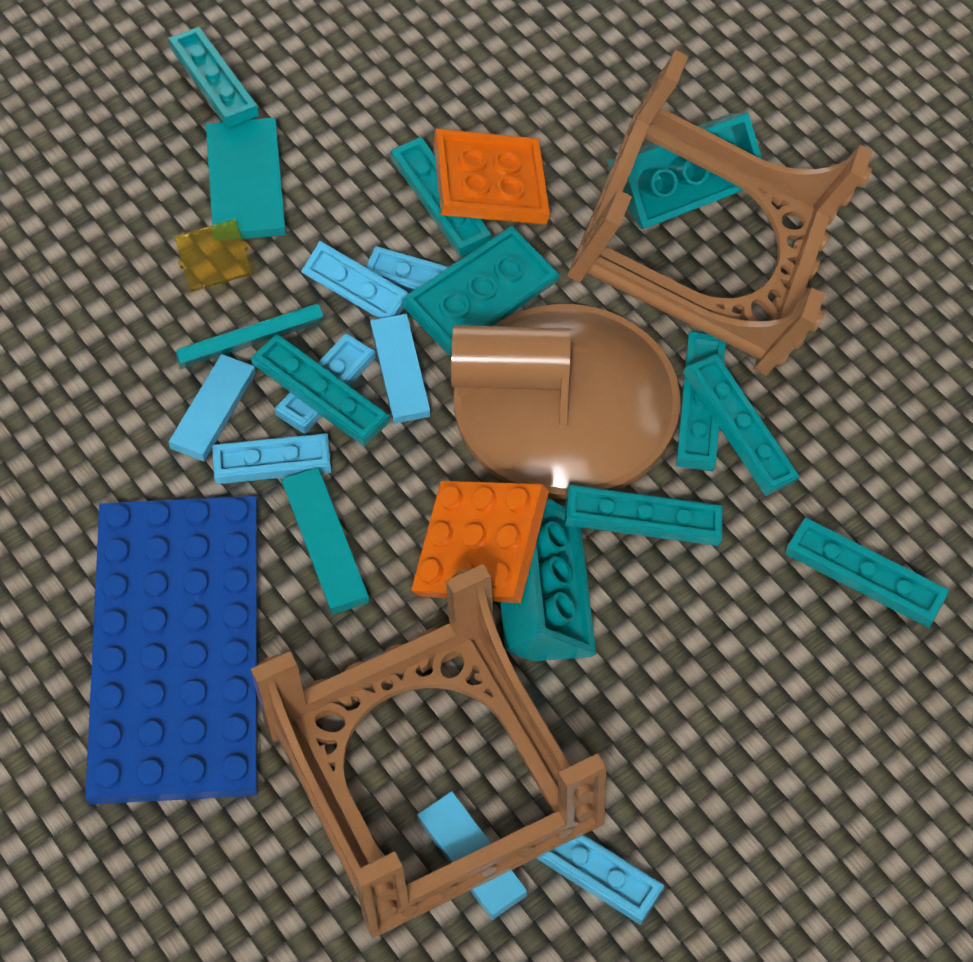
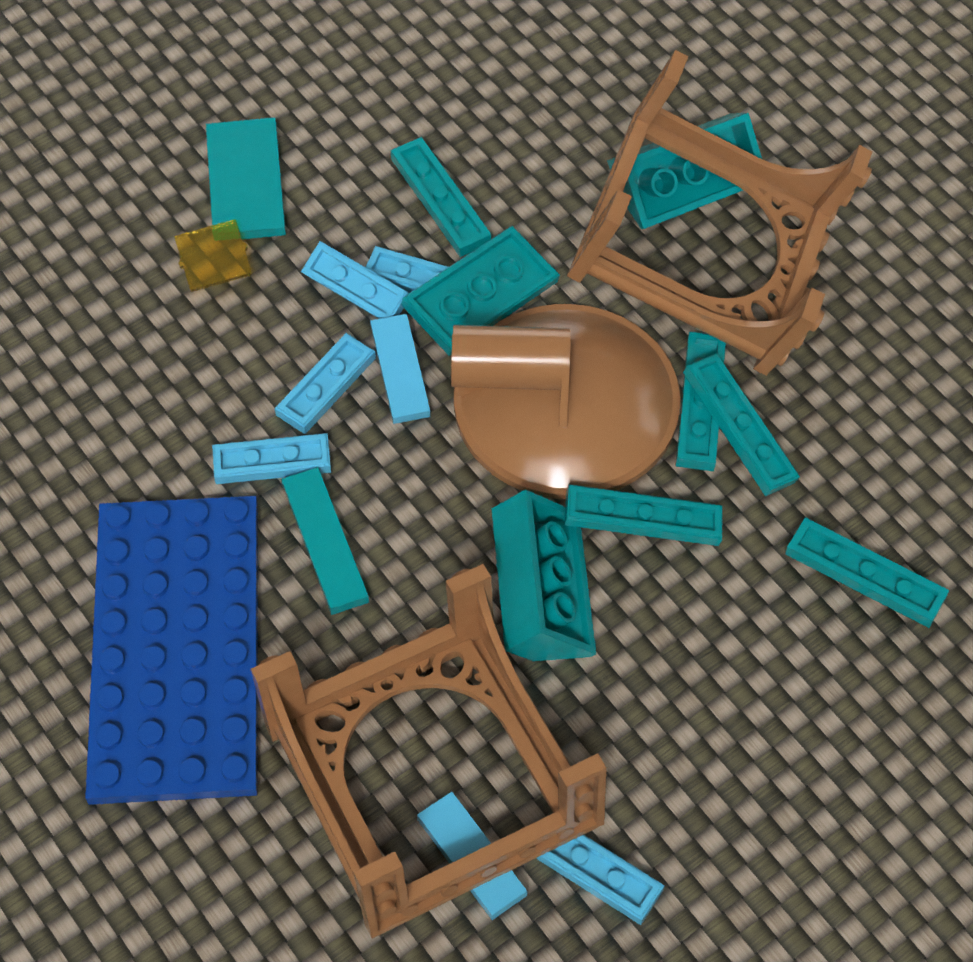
(212, 407): medium azure tile -> none
(213, 77): teal plate -> none
(248, 336): teal tile -> none
(320, 390): teal tile -> none
(481, 526): orange plate -> none
(490, 177): orange plate -> none

